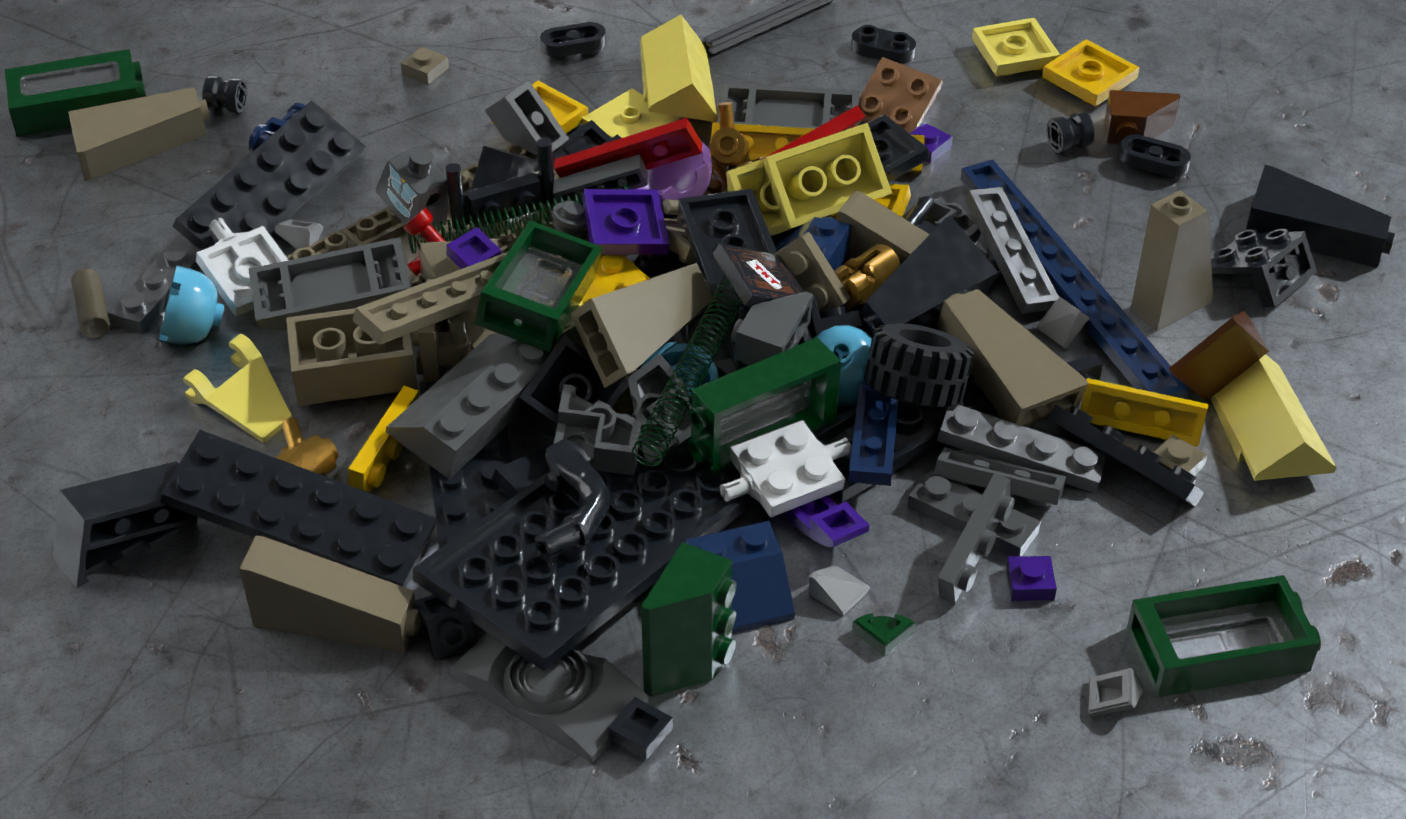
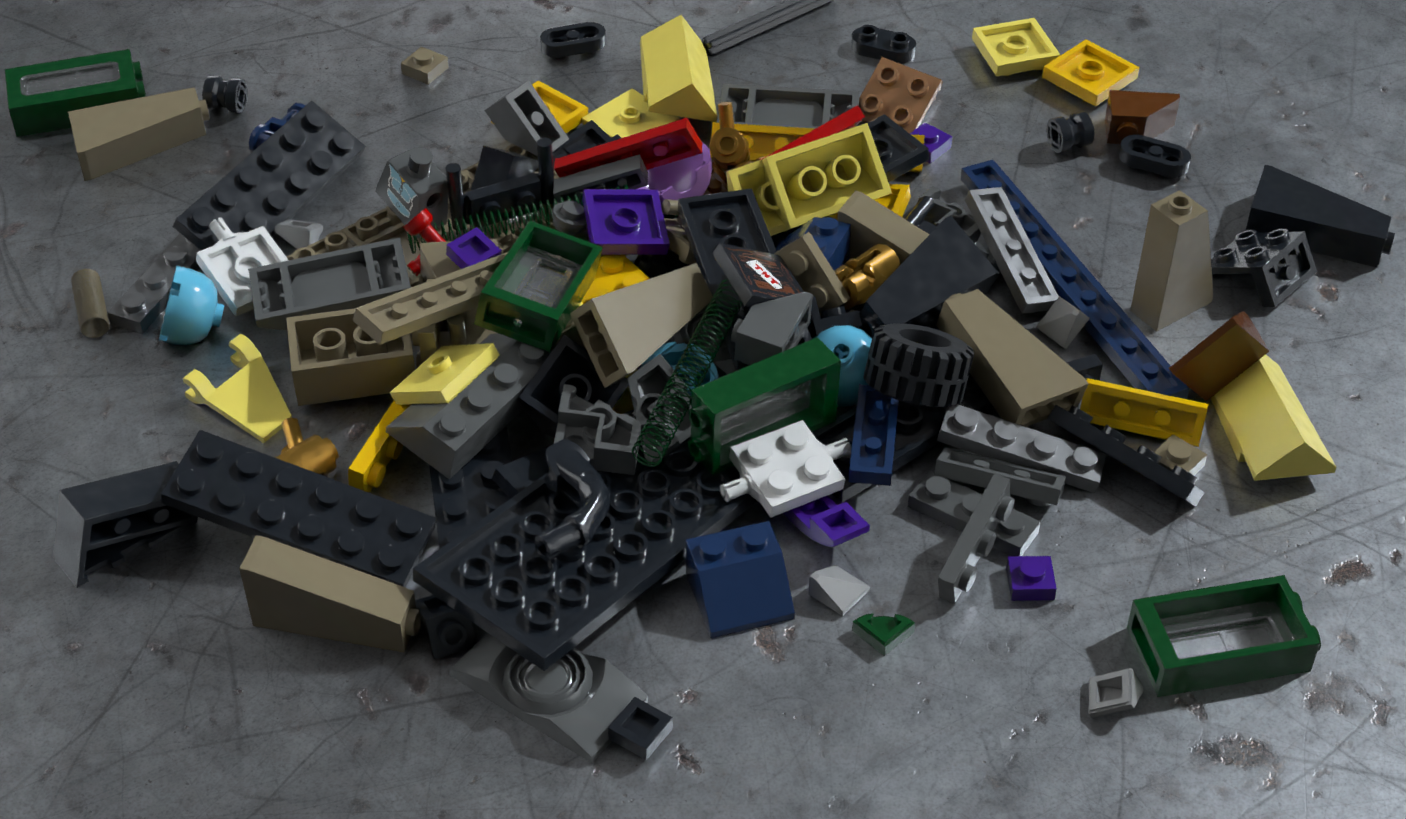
(445, 374): none -> light yellow plate
(688, 621): dark green slope -> none

